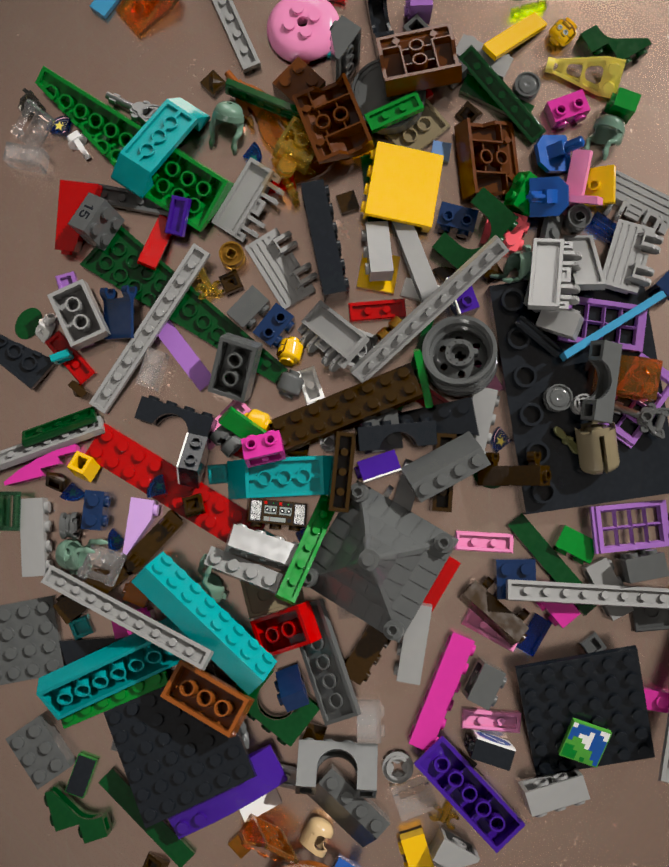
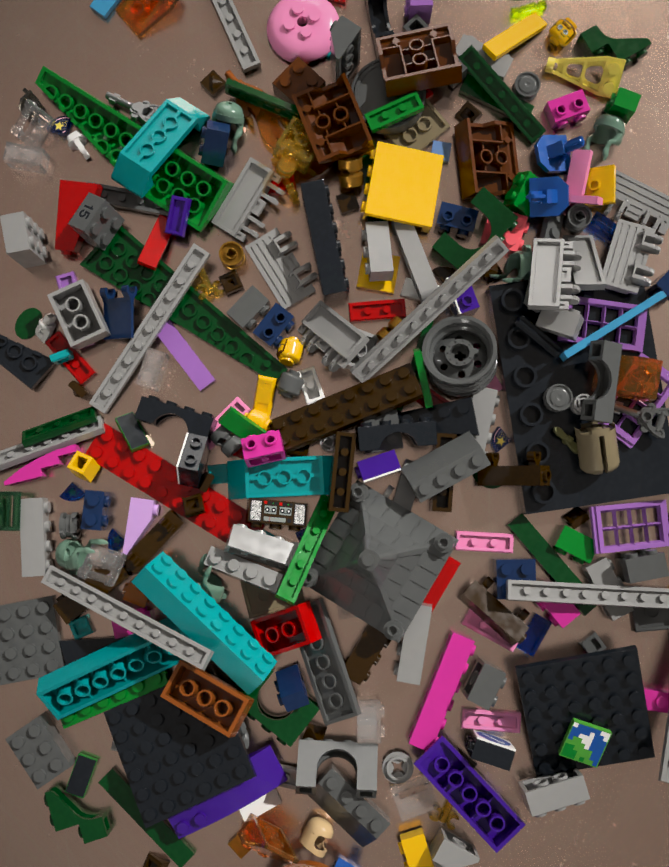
(23, 239): none -> light grey brick
(55, 481): dark brown slope -> none
(132, 432): none -> black tile
(157, 487): clear blue tile -> none
(206, 481): none -> dark brown tile
(215, 143): none -> dark blue brick
(235, 367): dark grey brick -> none
(253, 152): clear blue tile -> none
(264, 394): none -> yellow tile
(351, 174): none -> pearl gold wheel
(576, 517): none -> dark brown tile

